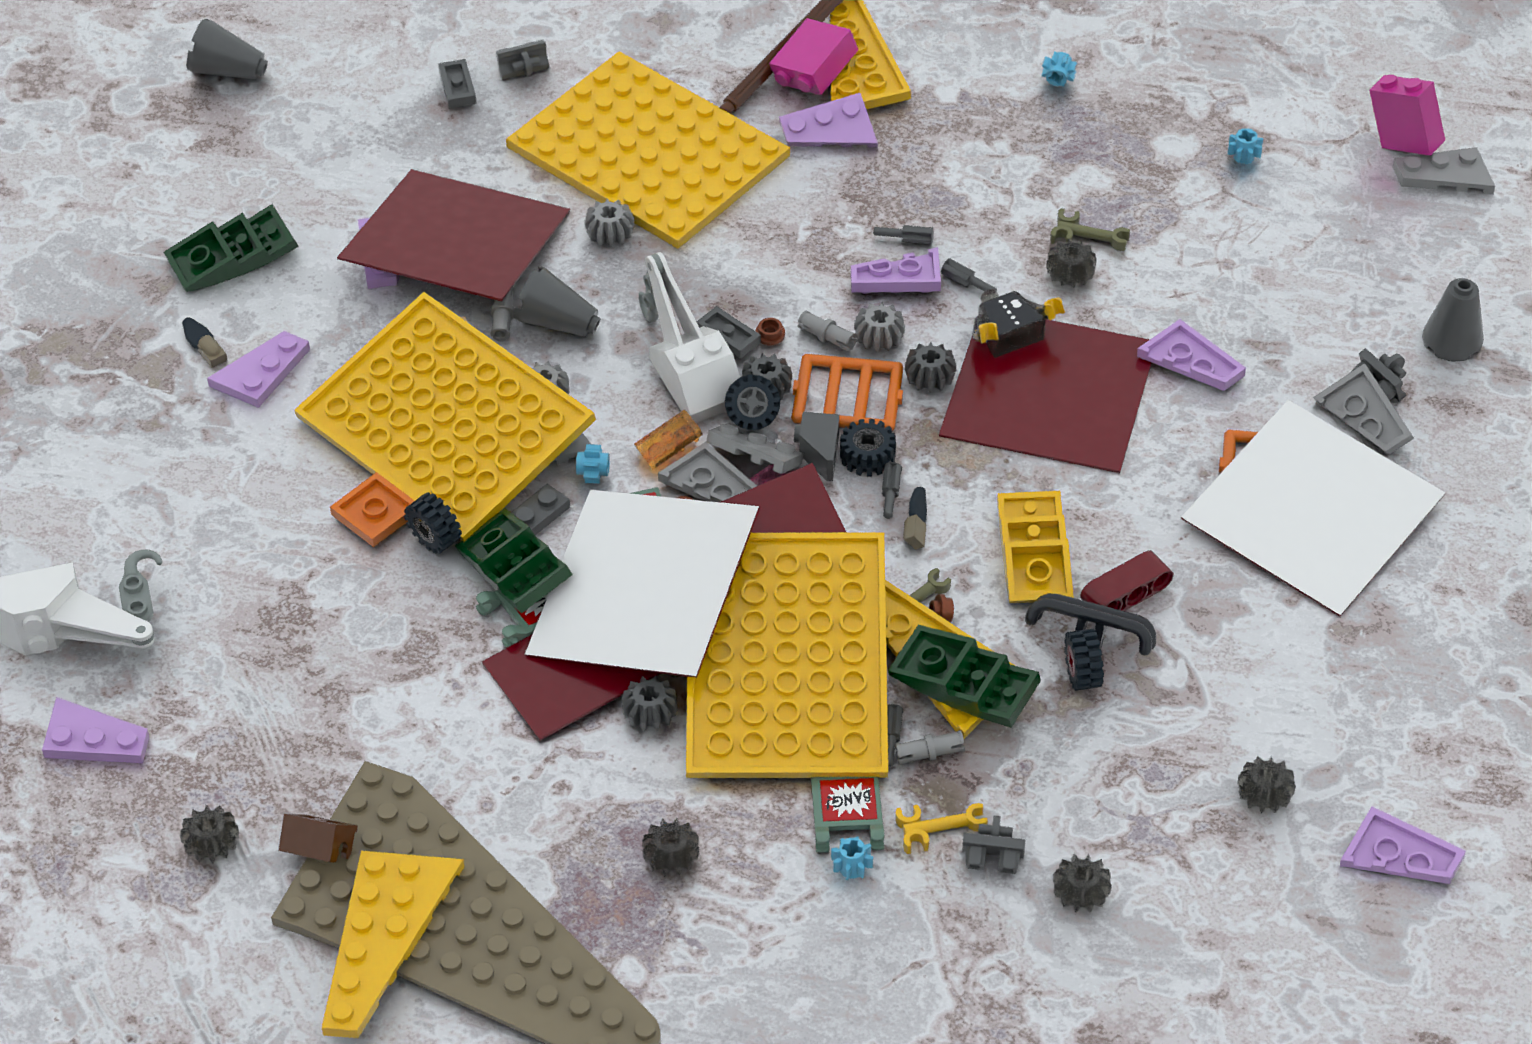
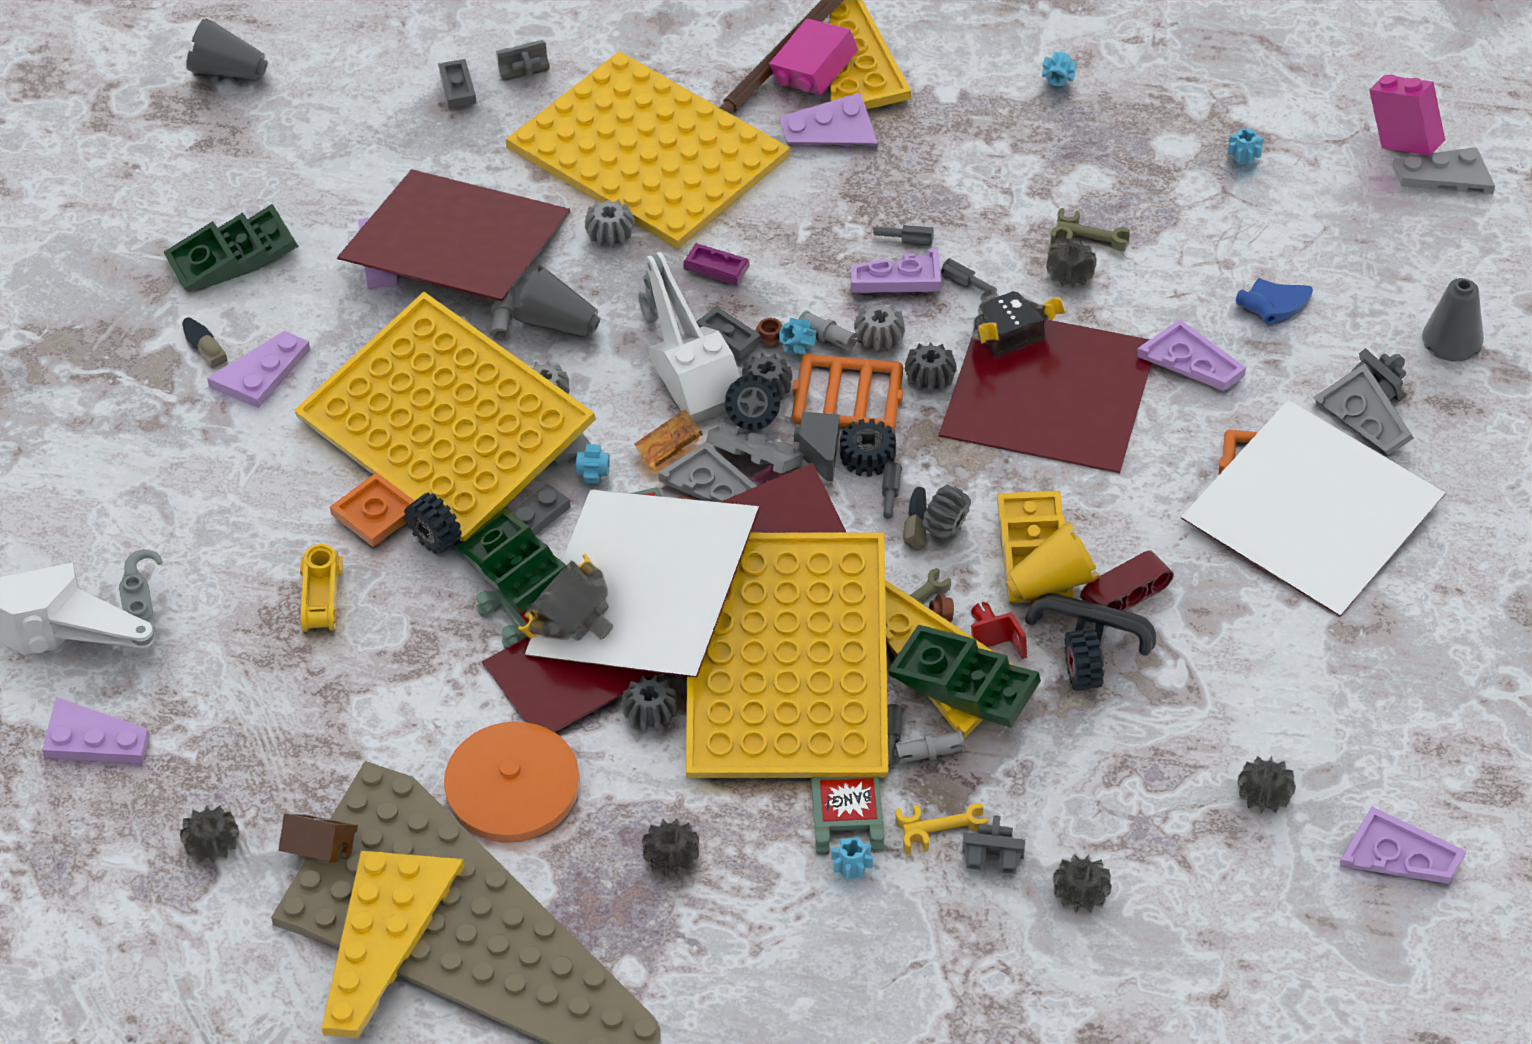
(320, 587): none -> yellow piece
(511, 781): none -> orange dish
(571, 605): none -> clear smoke torso
(716, 264): none -> magenta plate
(797, 336): none -> medium azure gear
(946, 512): none -> dark grey gear
(997, 629): none -> red bracket
(1053, 566): none -> yellow cone
(1274, 301): none -> blue arm

